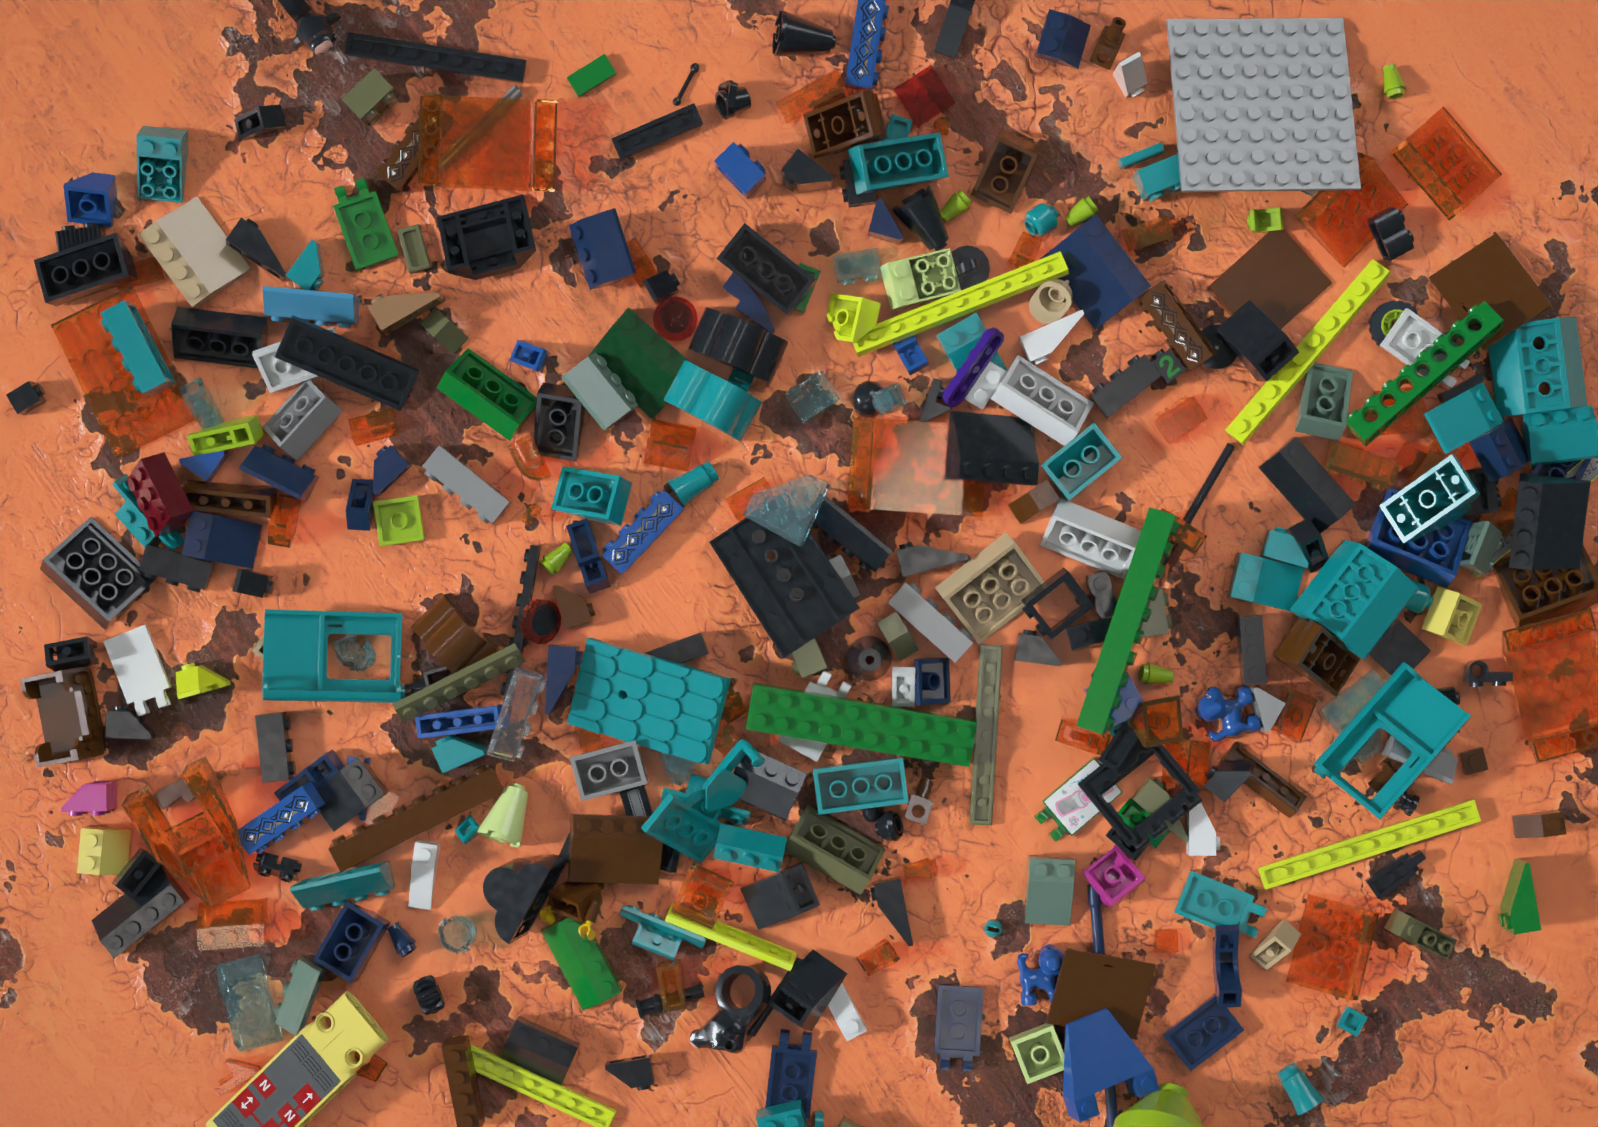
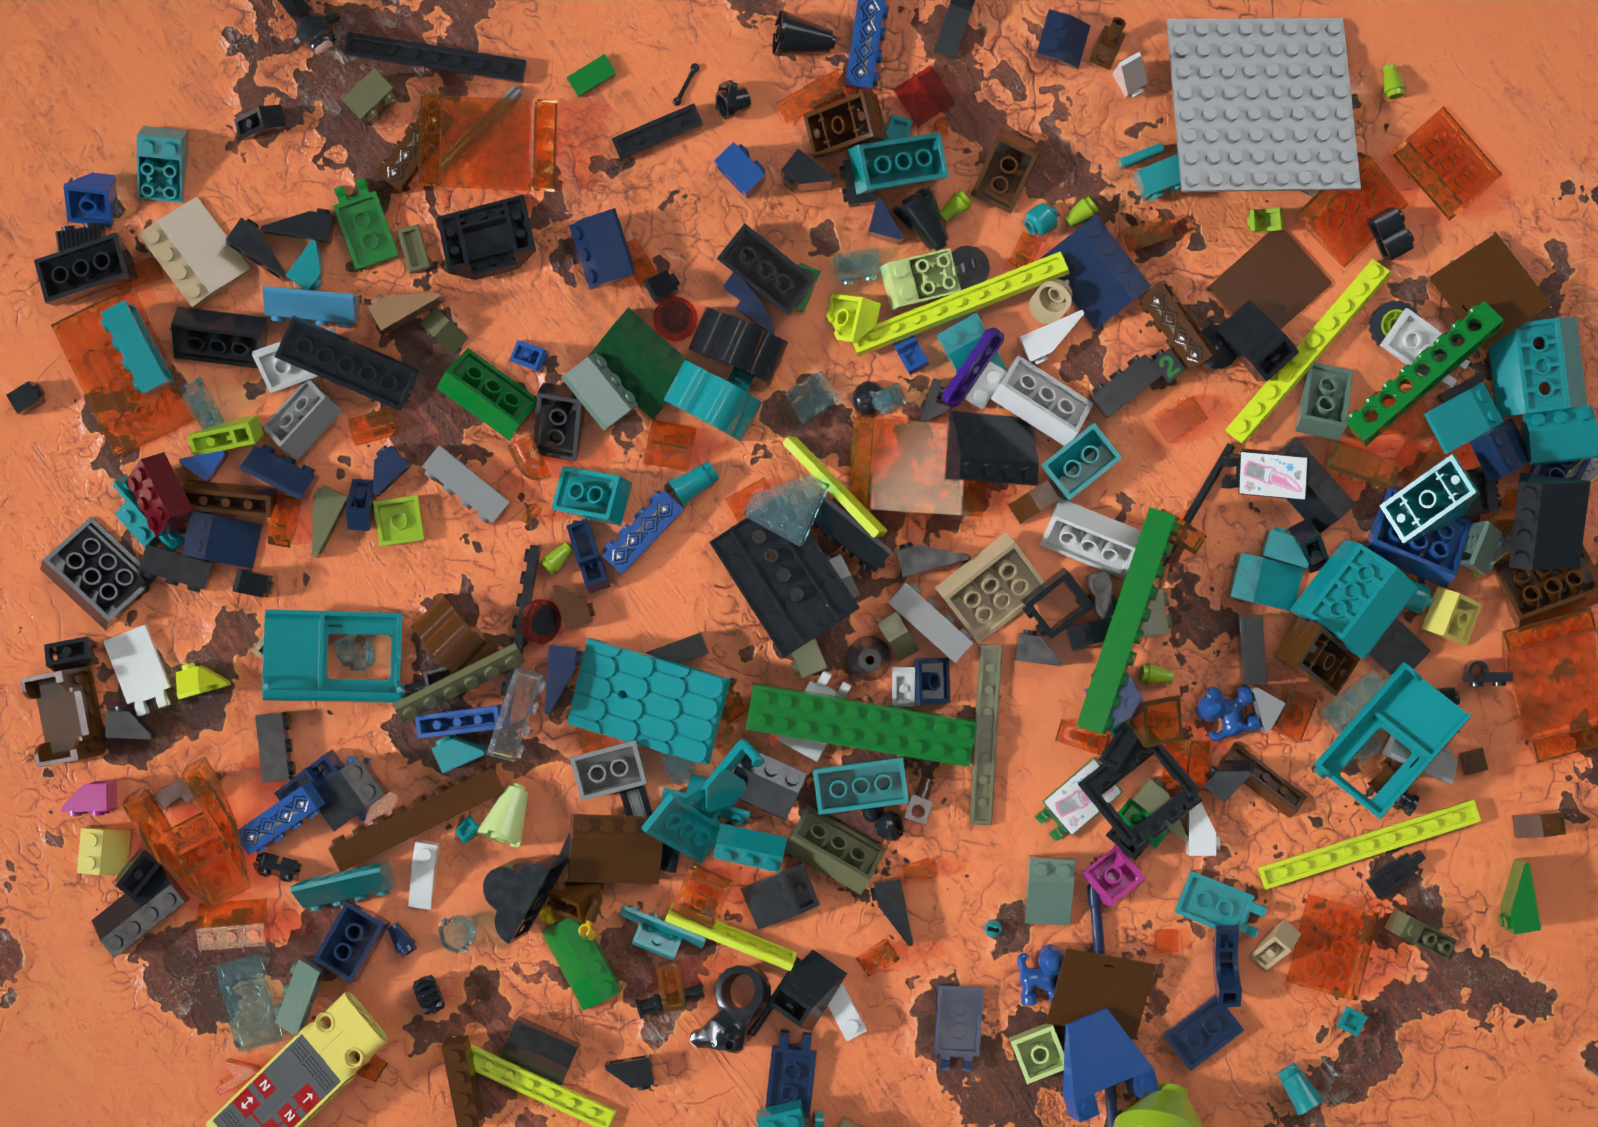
(307, 226): none -> black slope
(326, 514): none -> olive slope
(836, 488): none -> neon yellow tile
(1268, 473): none -> tile

